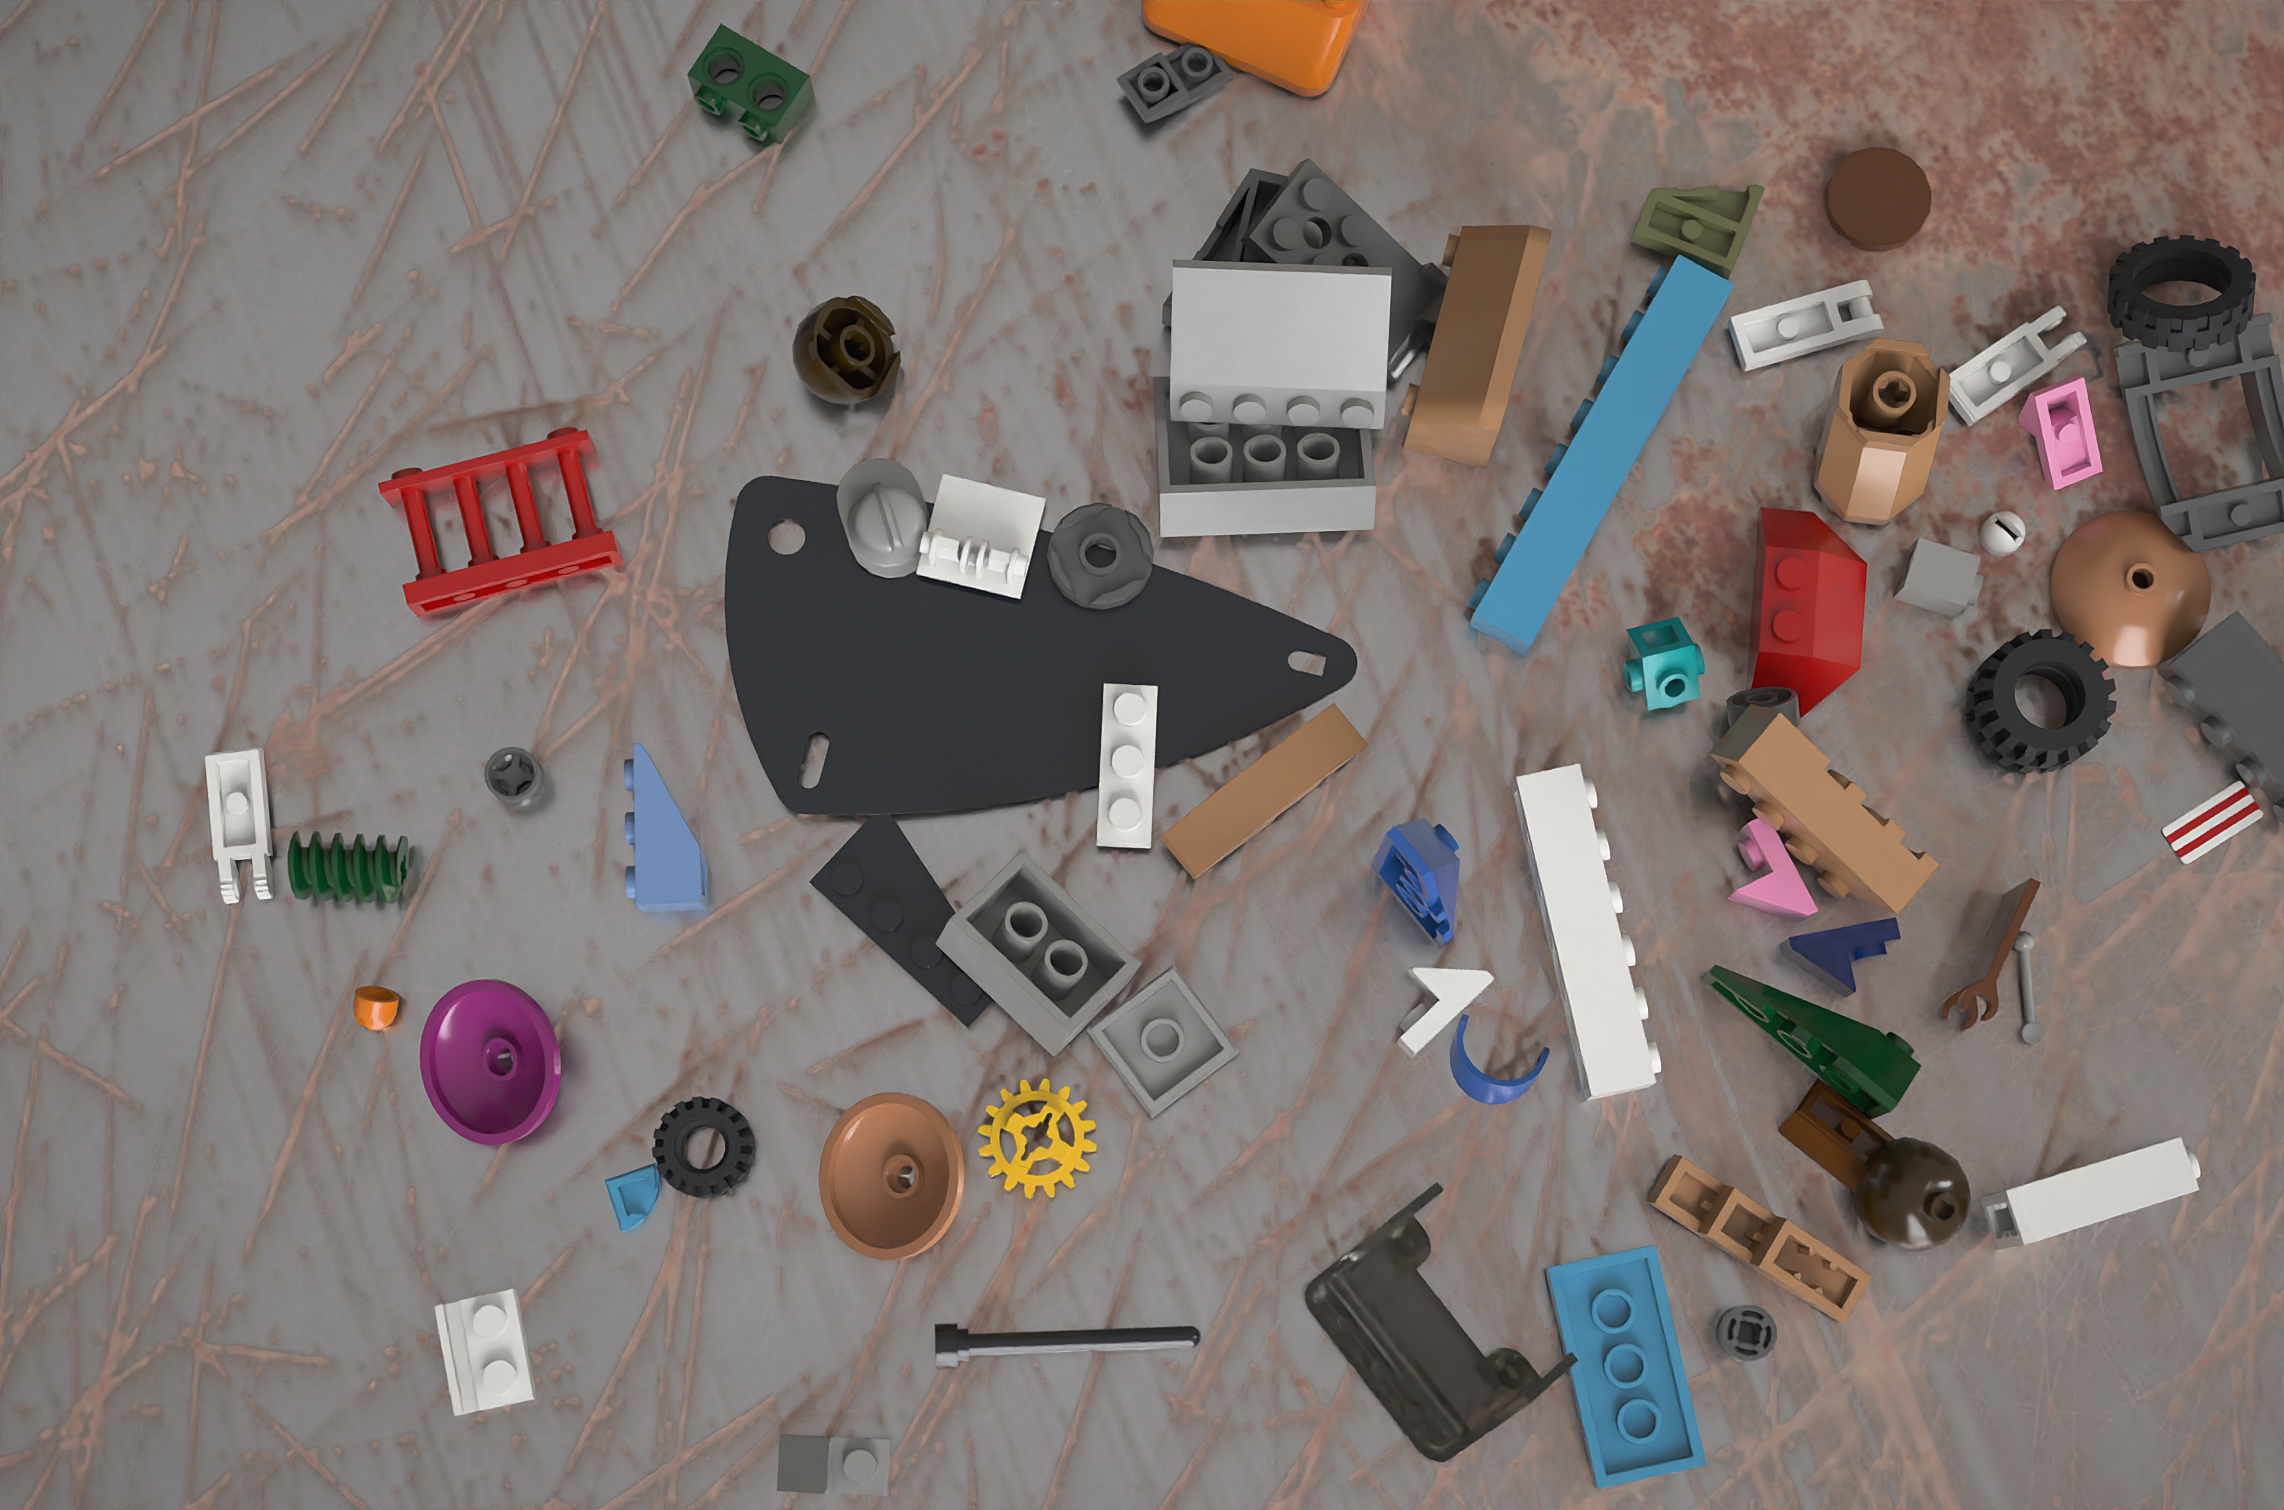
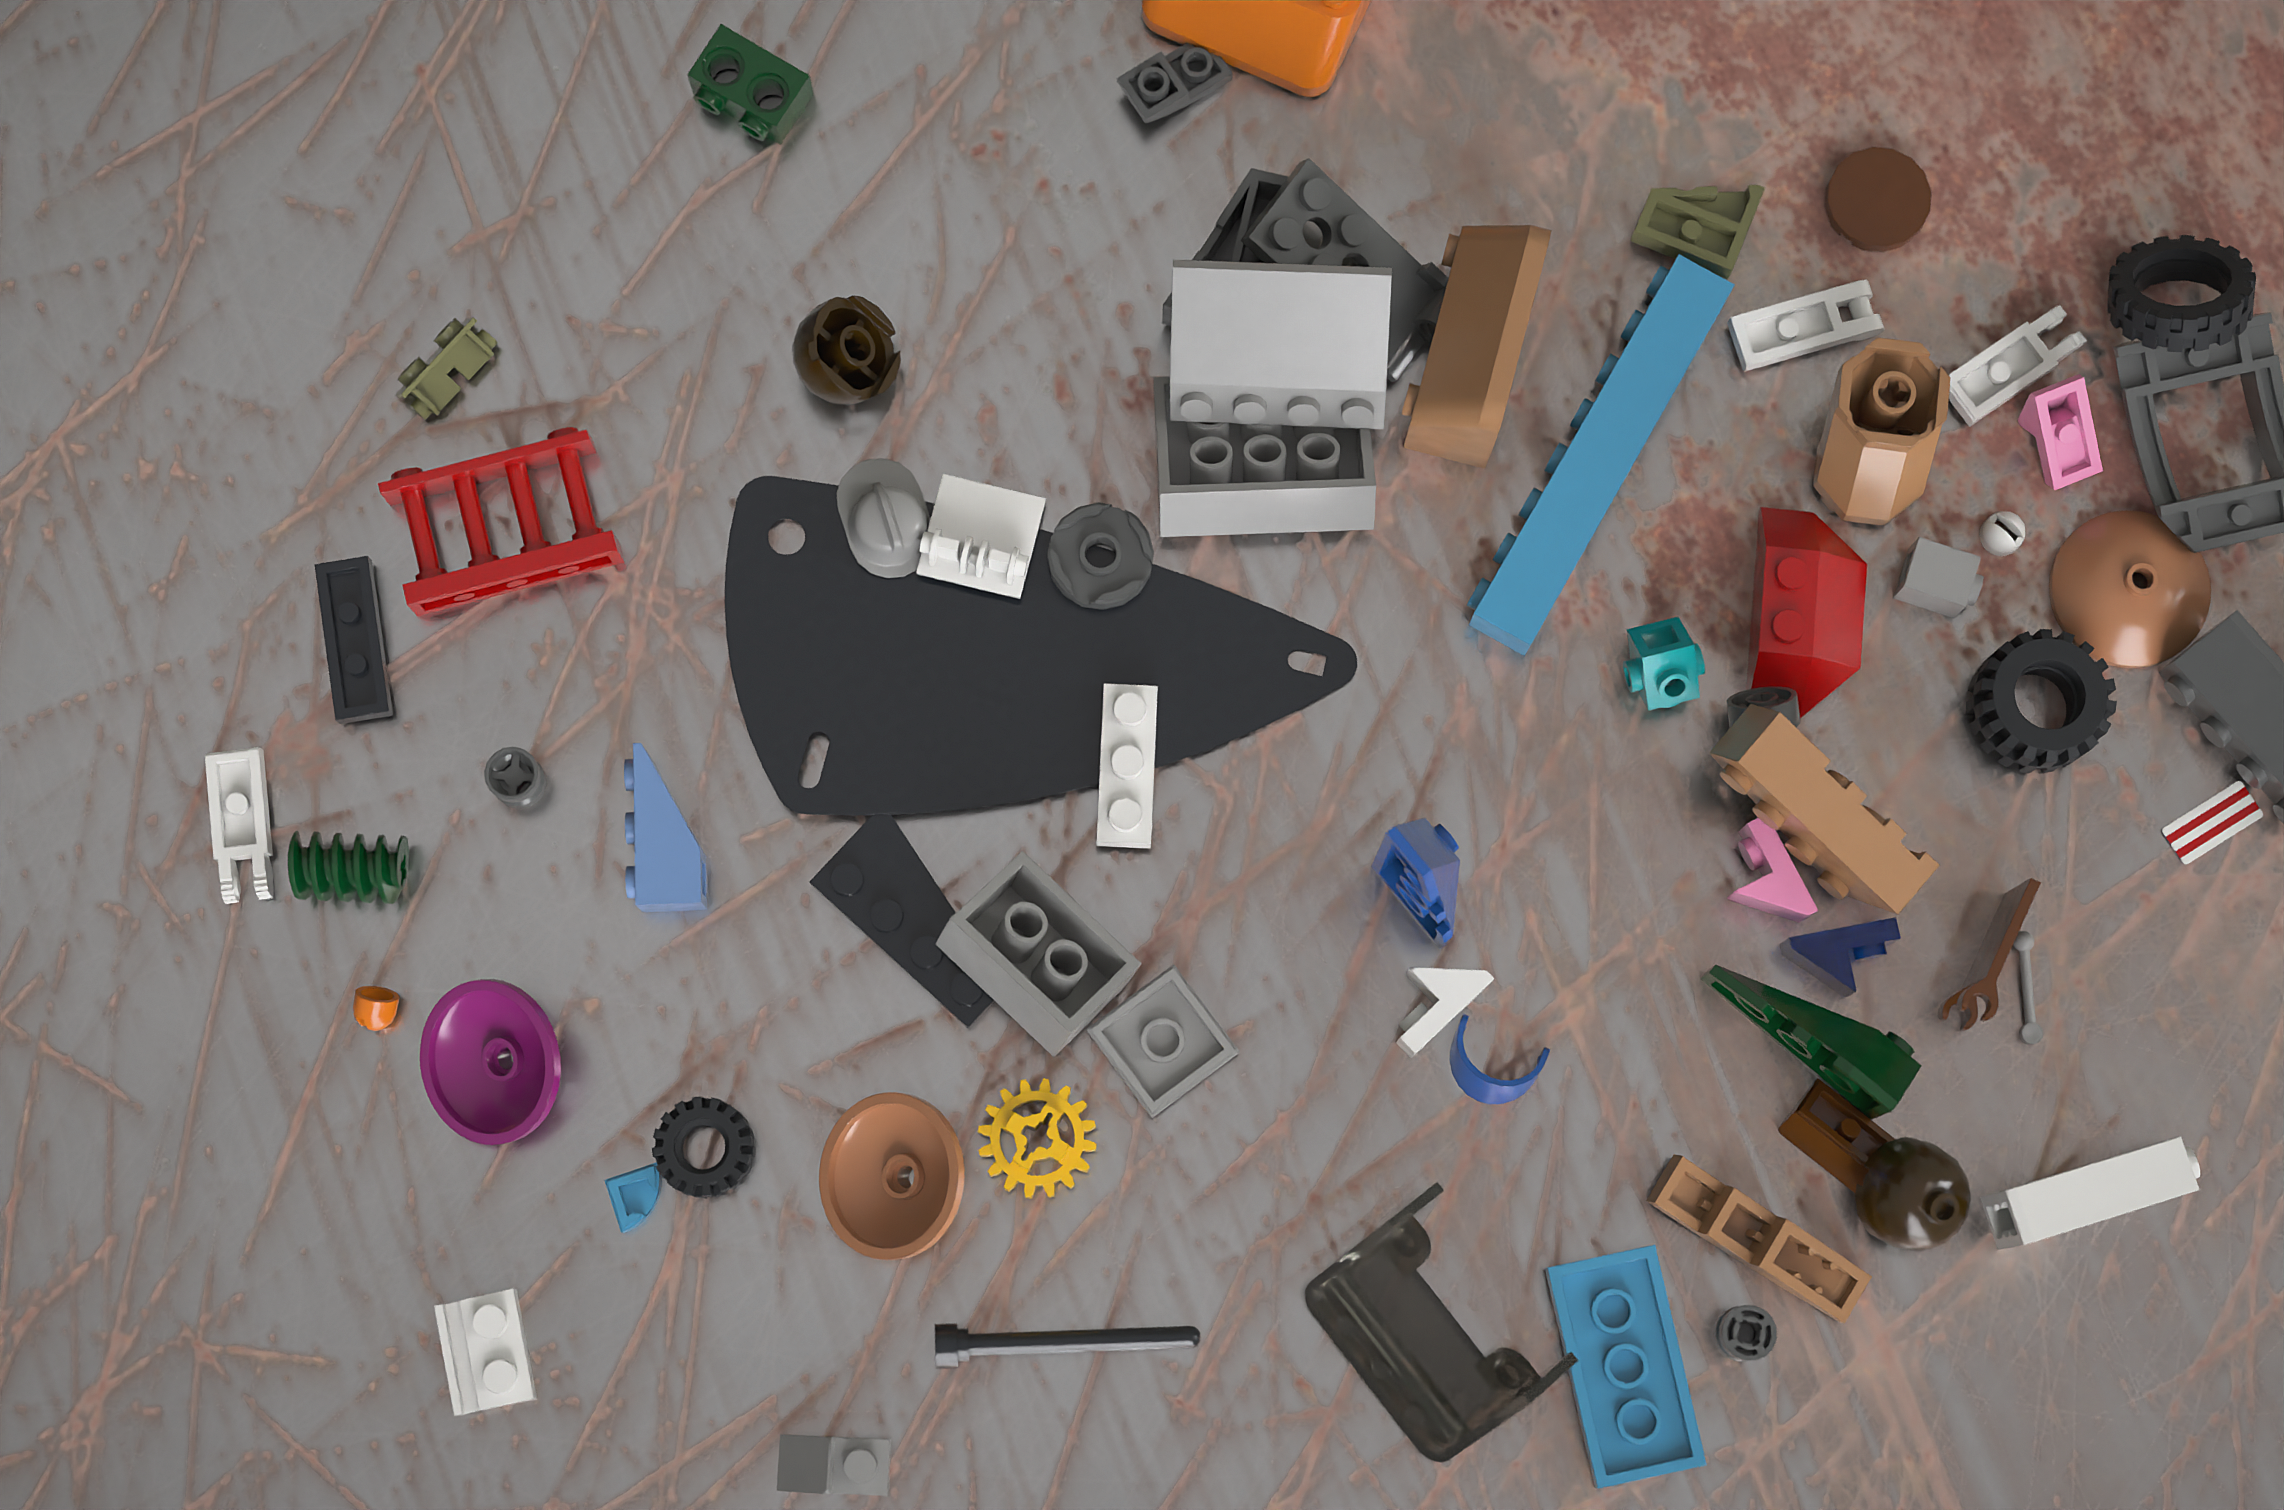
(353, 640): none -> black plate
(457, 349): none -> olive hinge
(1263, 791): medium nougat slope -> none
(1584, 933): white brick -> none

